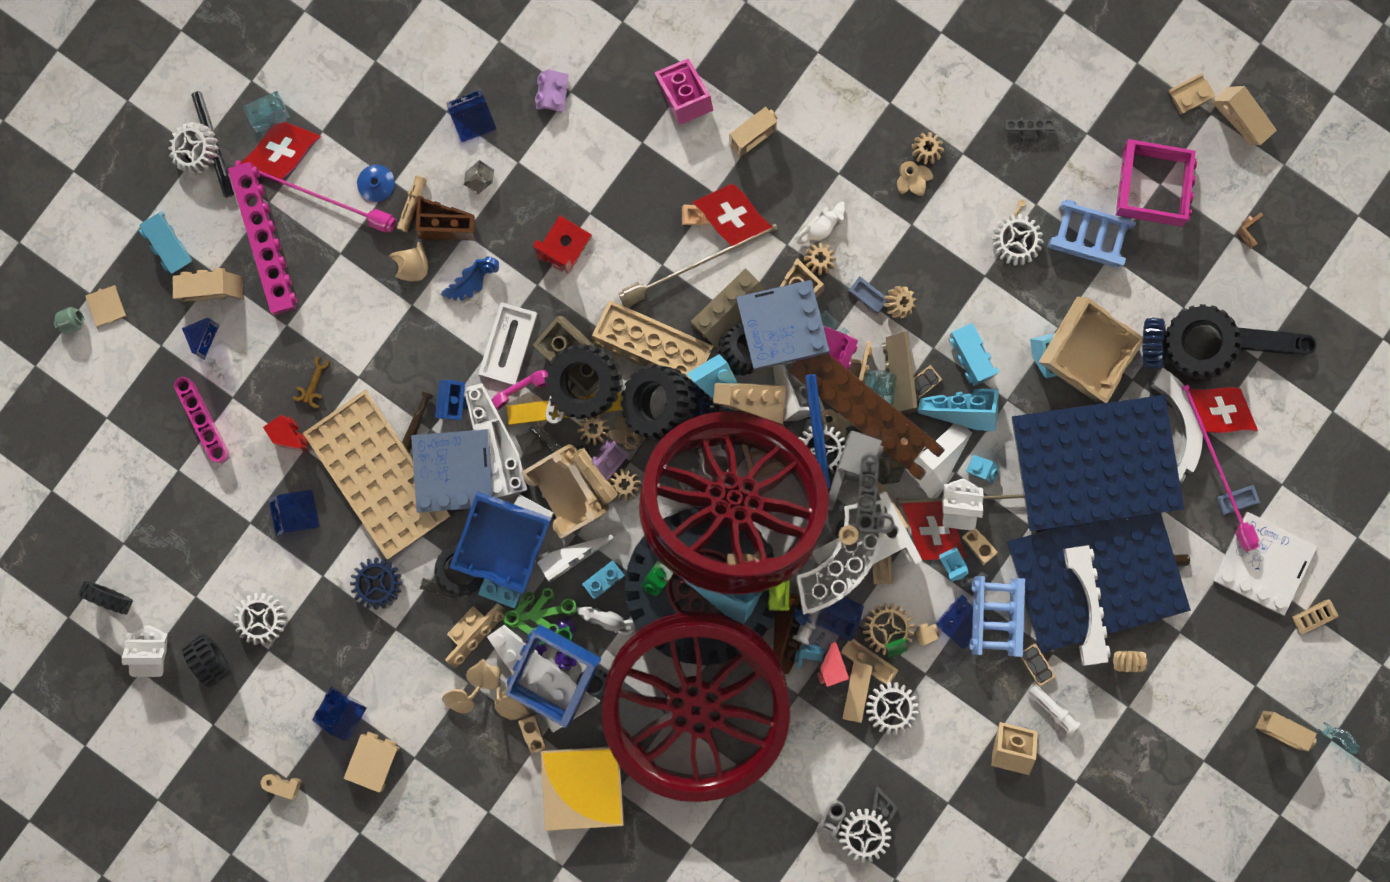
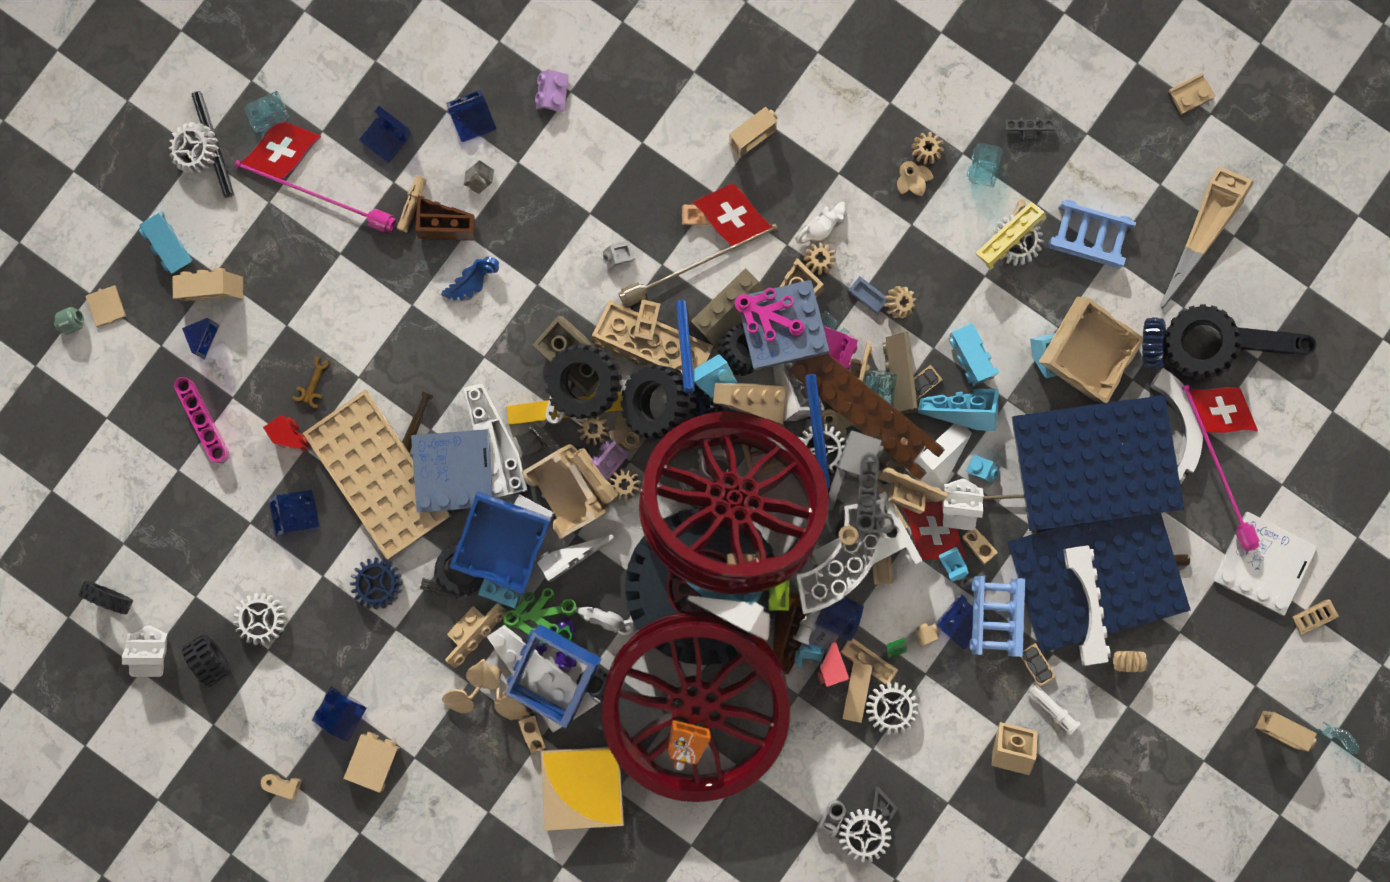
(239, 175): dark pink brick -> none
(382, 189): blue dish -> none
(385, 135): none -> clear blue bracket
(411, 263): tan piece -> none
(450, 400): blue brick -> none
(490, 363): white piece -> none
(536, 378): dark pink piece -> none
(560, 256): red bracket -> none
(603, 580): medium azure brick -> none
(618, 254): none -> light grey bracket
(646, 319): none -> tan slope
(656, 579): green bracket -> none
(684, 91): dark pink slope -> none
(685, 349): none -> blue axle
(687, 743): none -> orange torso
(739, 613): none -> white wedge
(767, 313): none -> dark pink plant
(800, 617): blue plate -> none
(890, 619): tan gear -> none
(908, 491): none -> tan bracket
(985, 164): none -> clear light blue brick
(1010, 234): none -> light yellow hinge
(1162, 152): dark pink window -> none
(1221, 201): none -> tan plate
(1243, 231): medium nougat bracket -> none
(1243, 498): sand blue tile -> none
(1244, 114): tan wedge -> none

